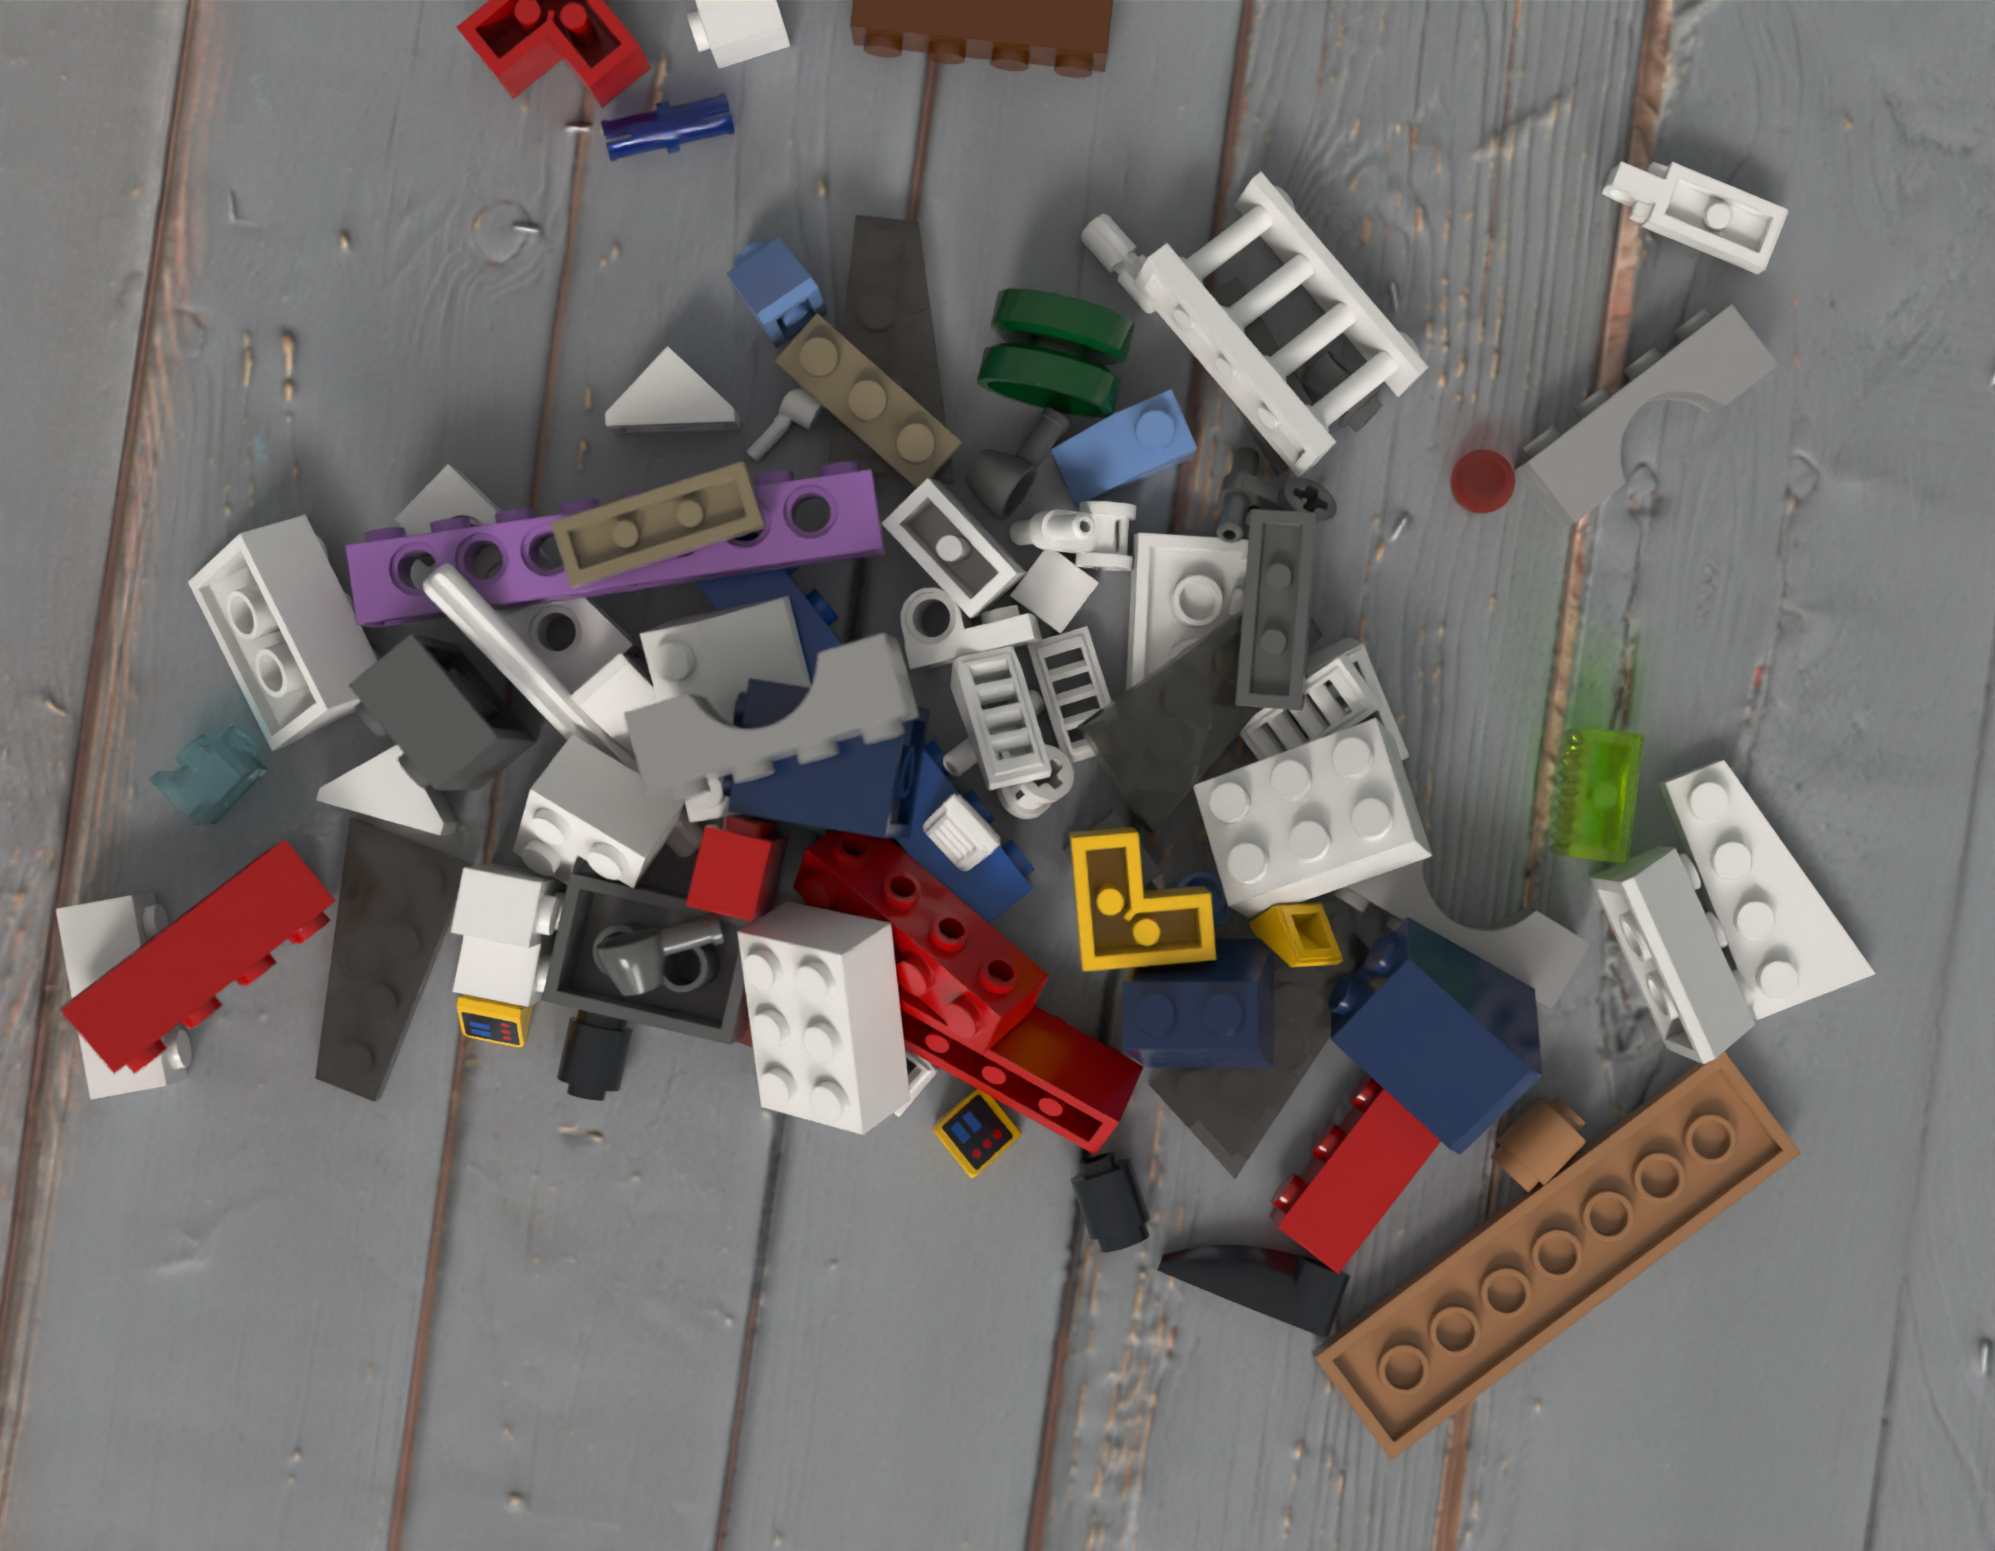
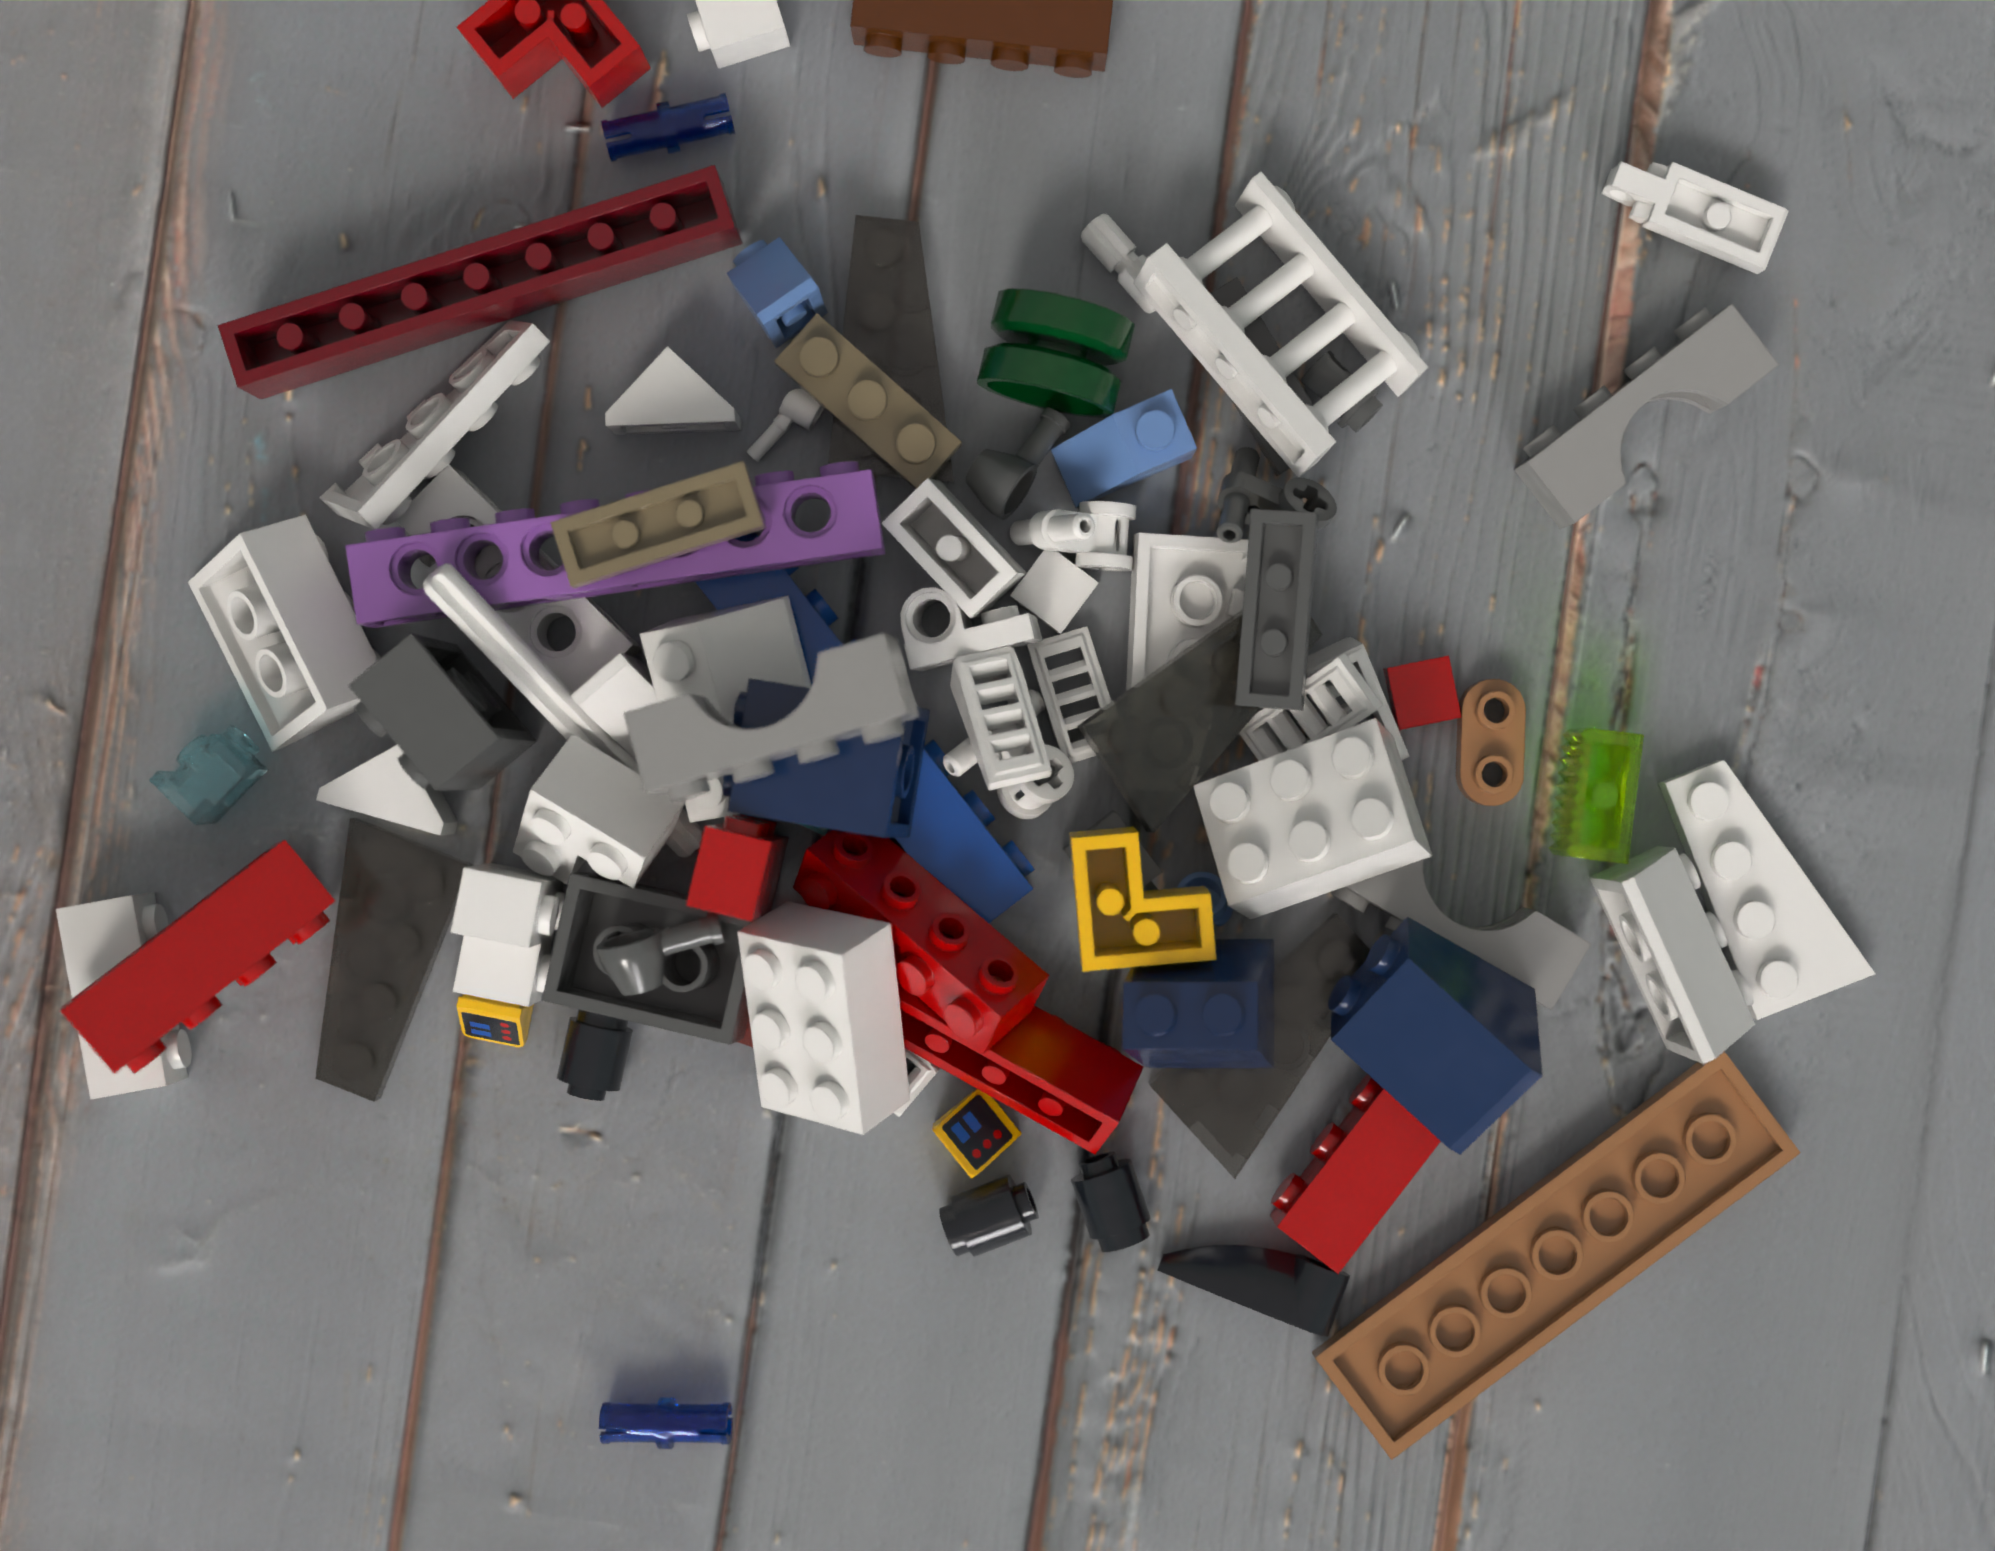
(436, 426): none -> white wing
(481, 284): none -> dark red brick
(665, 1423): none -> clear blue pin
(961, 833): white slope -> none
(988, 1216): none -> black brick
(1298, 934): yellow slope -> none
(1422, 692): none -> red tile
(1482, 481): clear red plate -> none
(1486, 742): none -> medium nougat plate
(1539, 1143): medium nougat brick -> none

